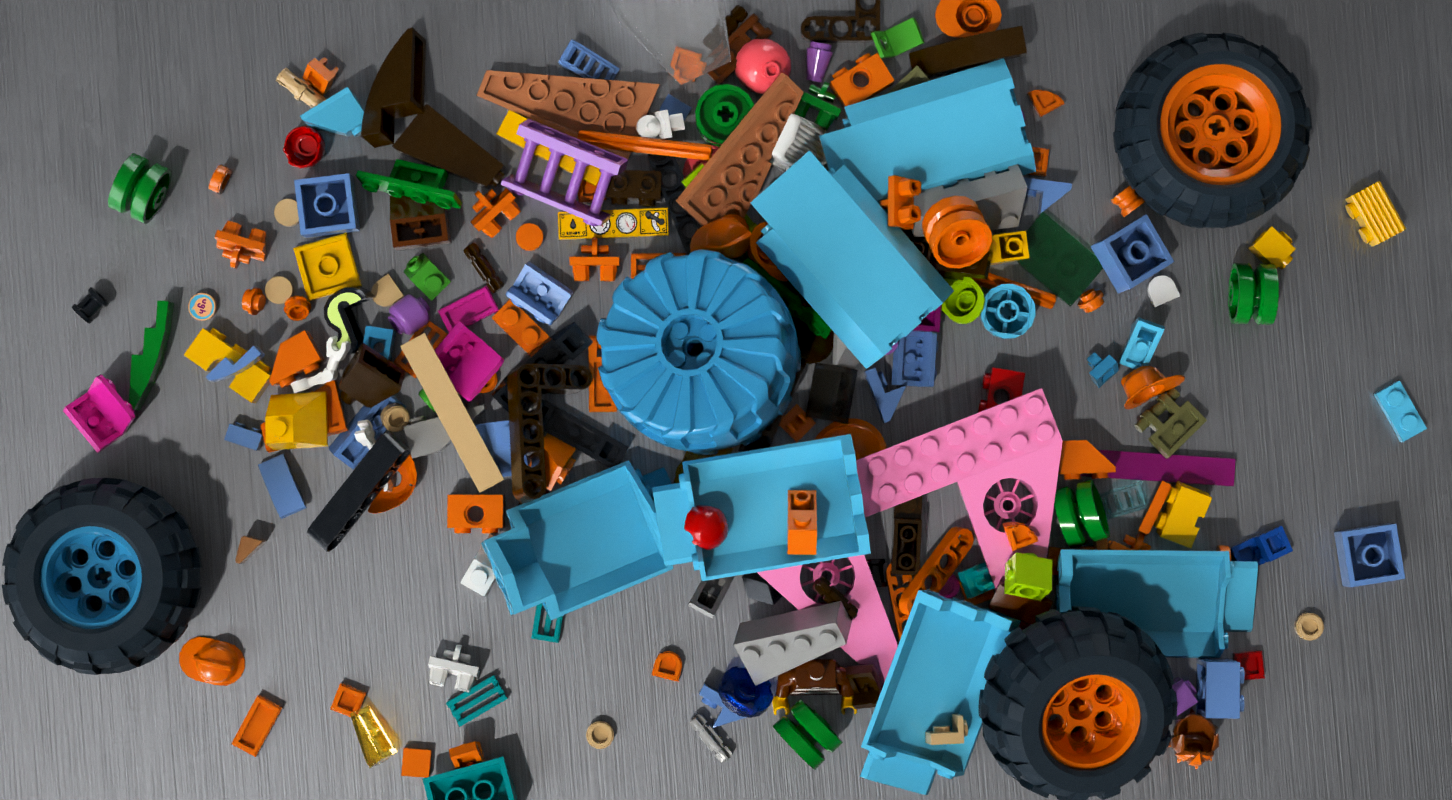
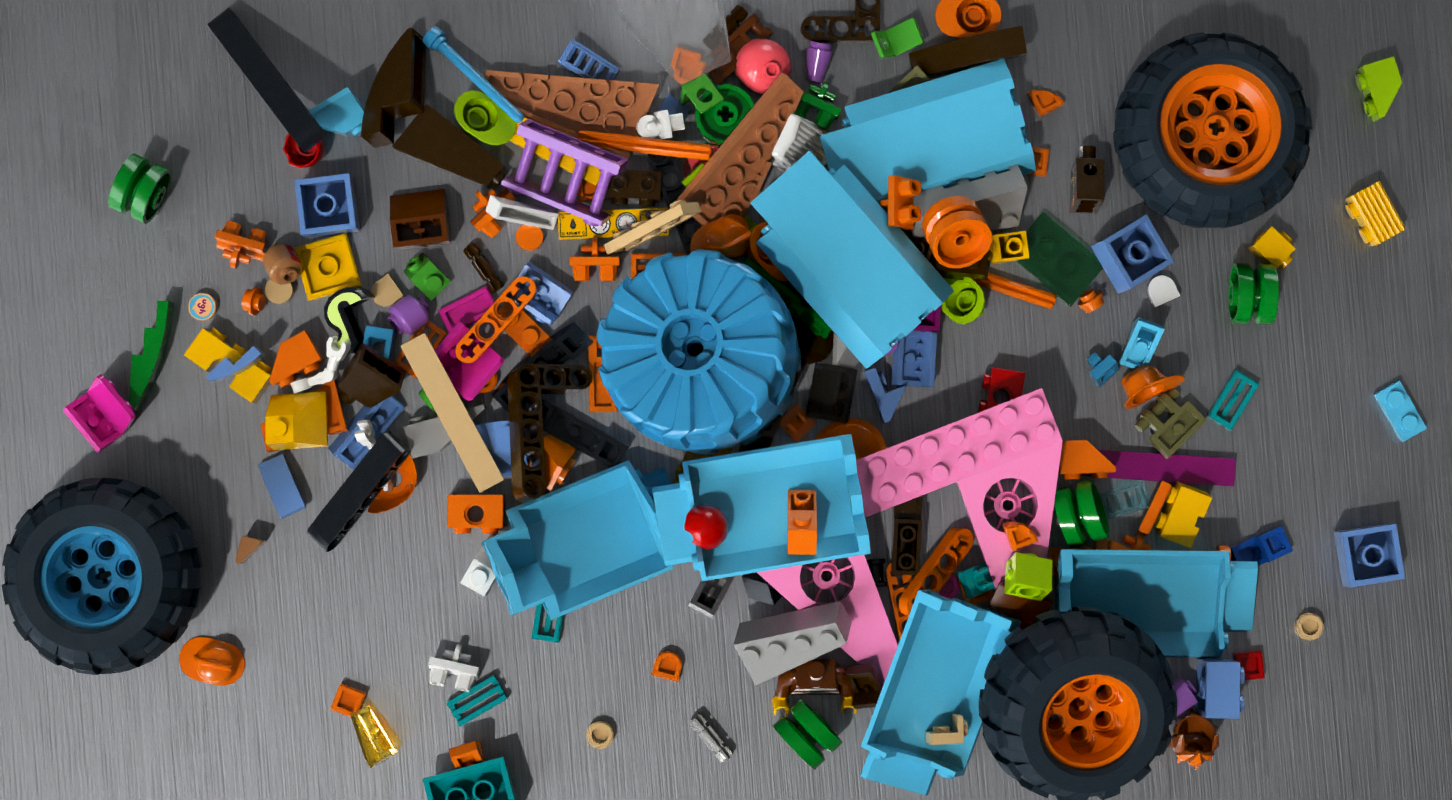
(90, 305): black bush -> none
(220, 179): orange tile -> none
(245, 437): medium blue piece -> none
(257, 725): orange tile -> none
(267, 80): none -> black beam
(282, 264): none -> medium nougat head
(287, 212): tan tile -> none
(297, 308): orange plate -> none
(302, 90): tan pin -> none
(319, 75): orange tile -> none
(395, 417): tan tile -> none
(414, 181): green bracket -> none
(416, 762): orange tile -> none
(436, 40): none -> dark azure piece
(483, 118): none -> lime piece
(493, 317): none -> orange beam
(521, 213): none -> white piece
(646, 230): none -> tan plate
(695, 88): none -> bright green bracket
(712, 699): medium blue slope -> none
(742, 695): clear blue tile -> none
(831, 595): dark brown axle -> none
(869, 66): orange brick -> none
(1008, 311): medium azure cylinder -> none
(1049, 191): medium blue slope -> none
(1087, 182): none -> dark brown torso
(1127, 201): orange wheel -> none
(1220, 419): none -> teal tile
(1379, 85): none -> lime slope

